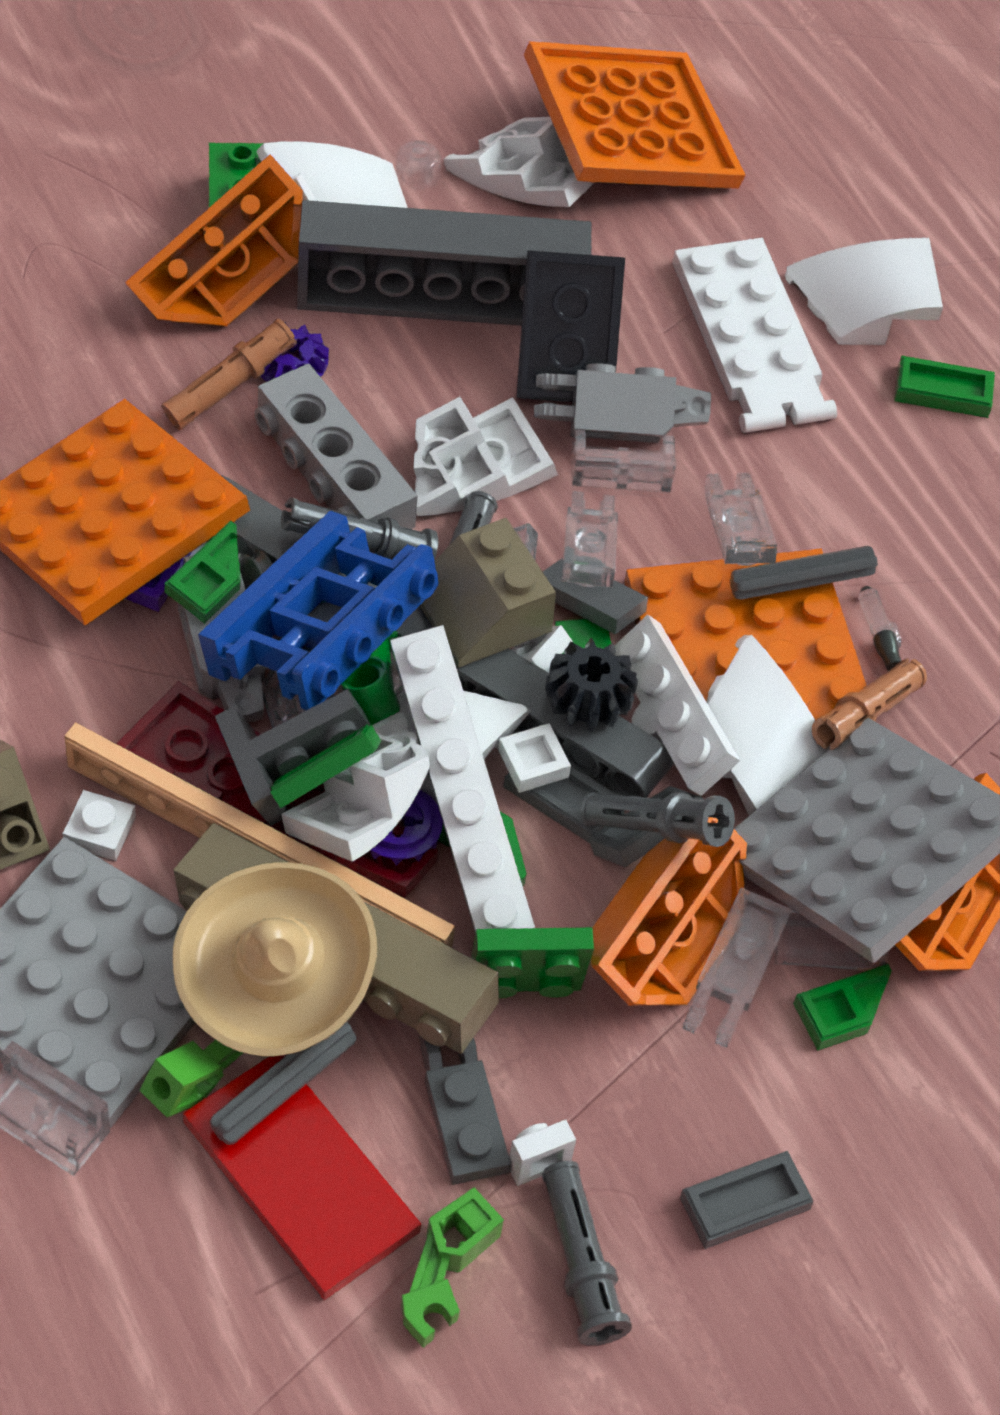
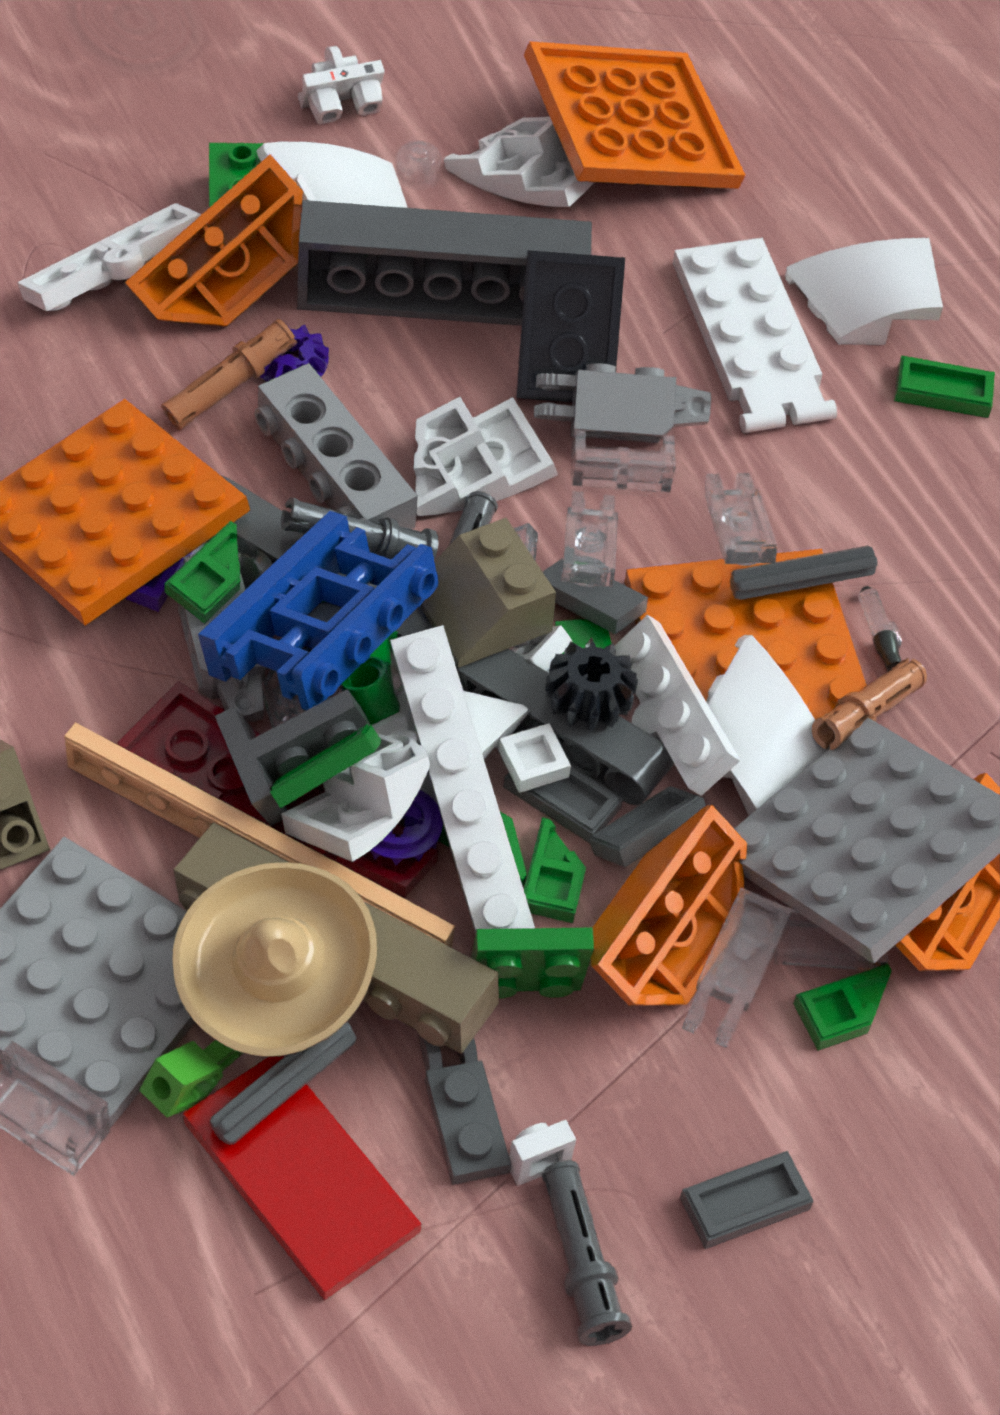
(100, 824): white plate -> none
(111, 258): none -> white hinge
(341, 80): none -> white hips
(430, 1290): bright green piece -> none
(553, 876): none -> green tile
(608, 811): dark grey pin -> none

